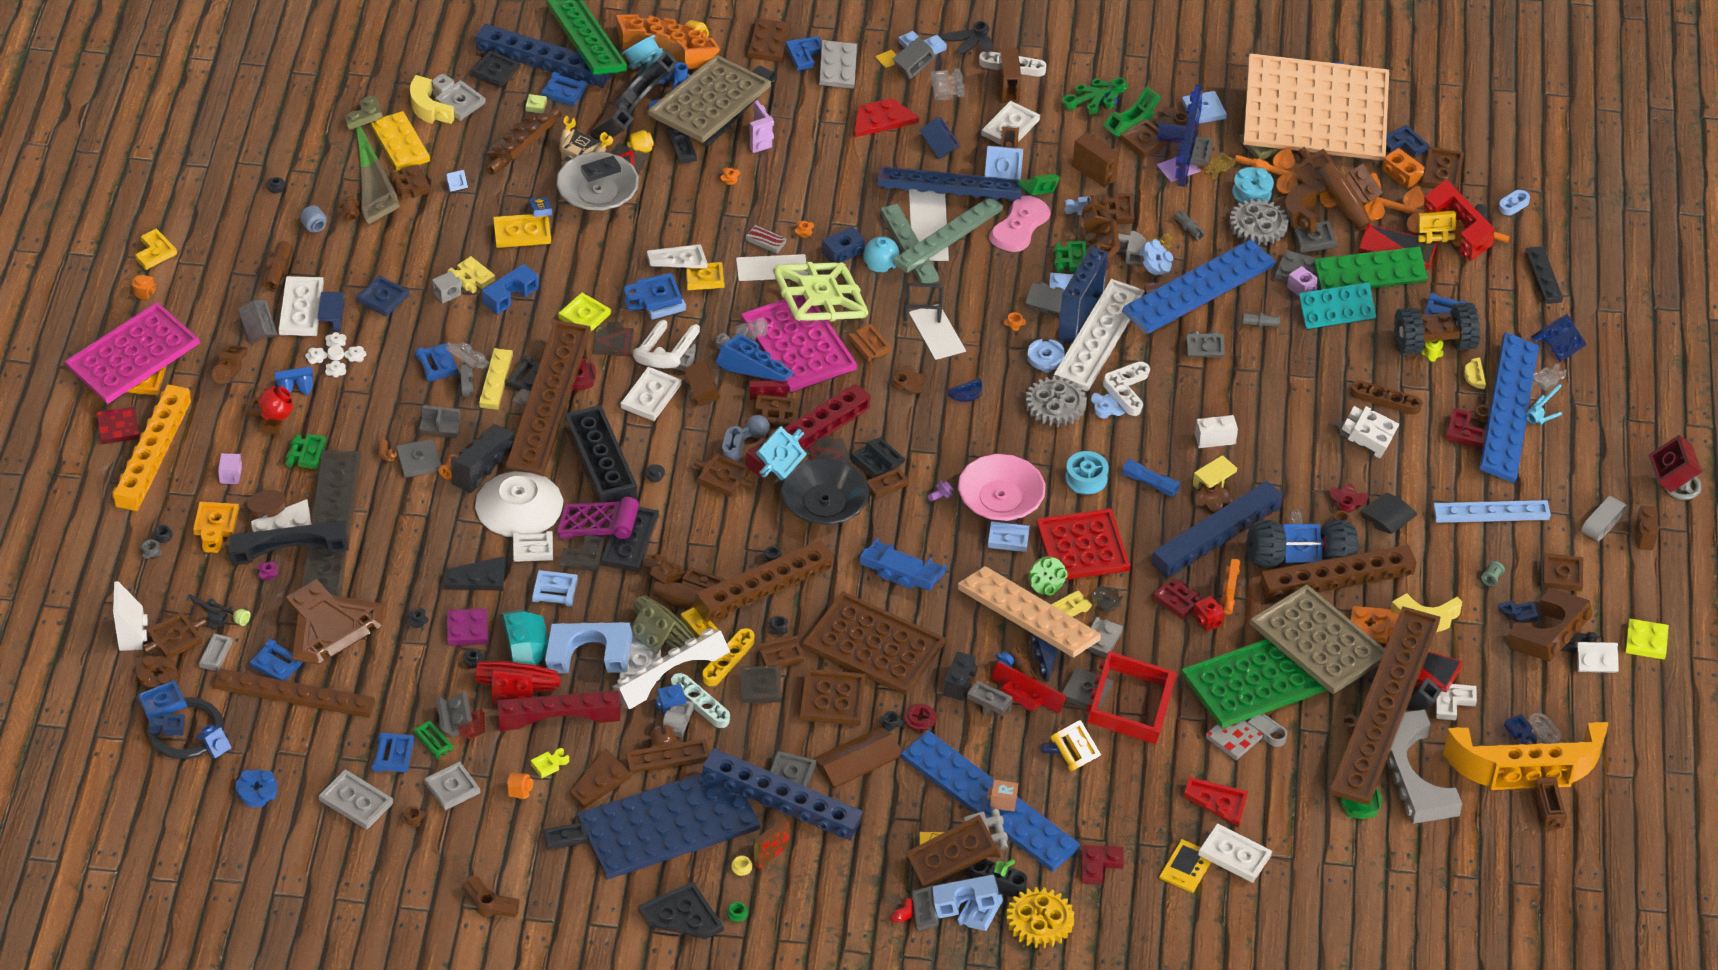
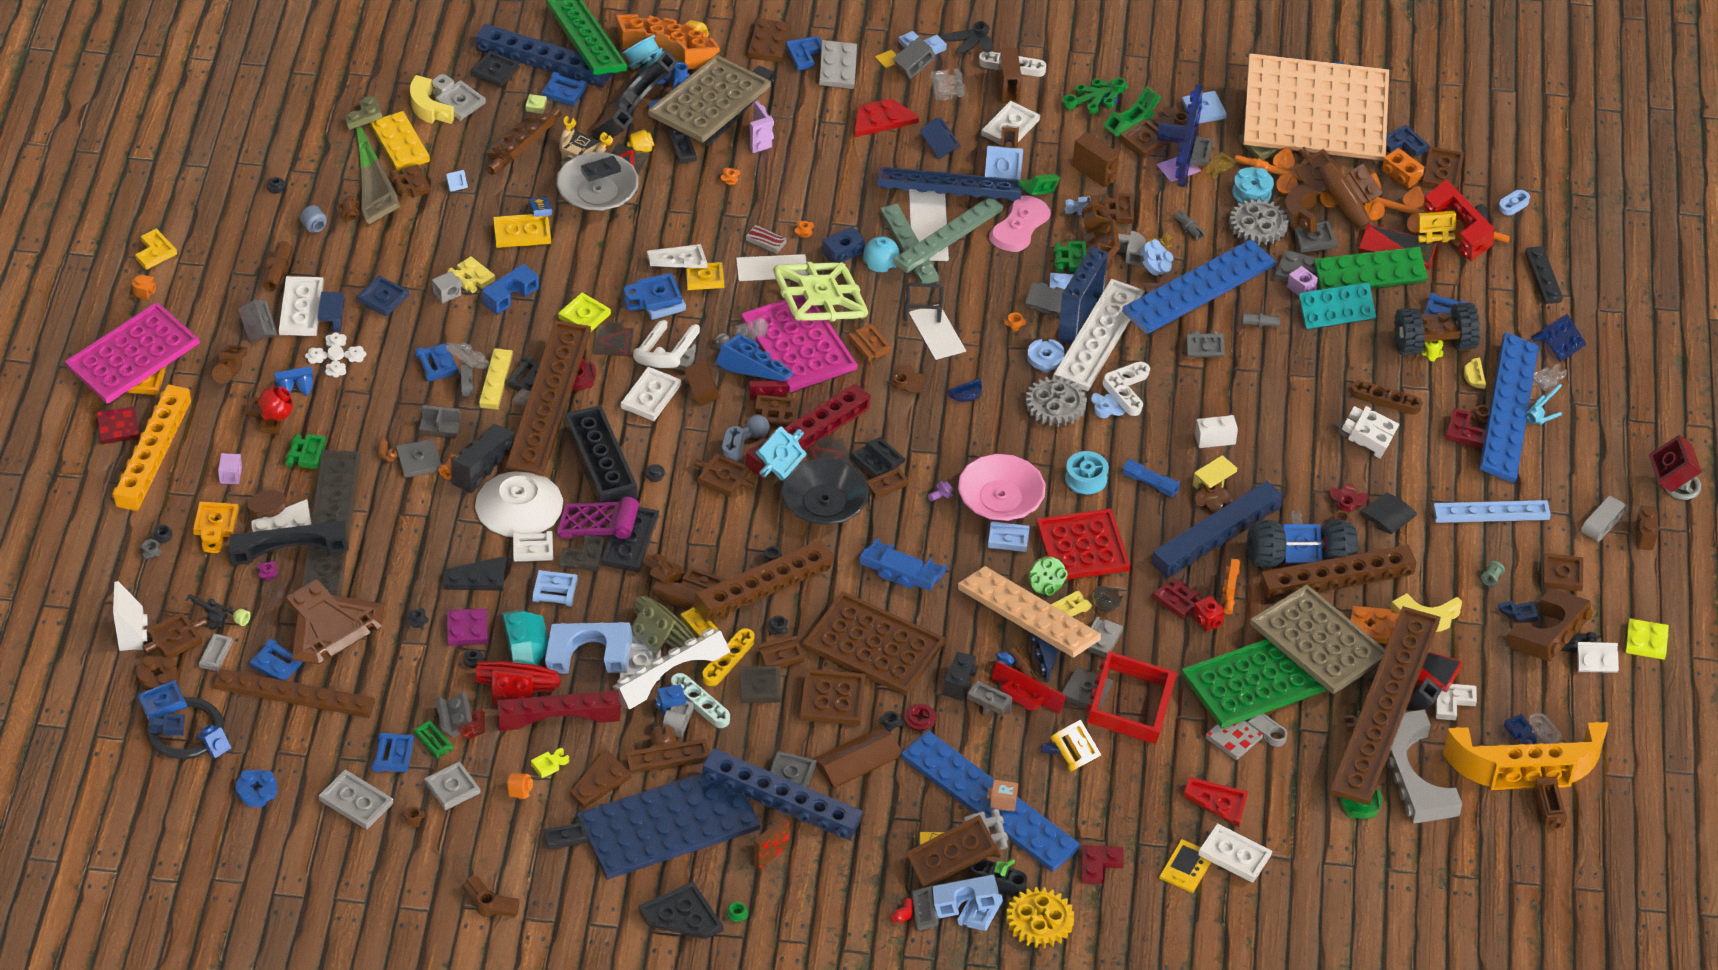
(741, 865): light yellow plate -> none

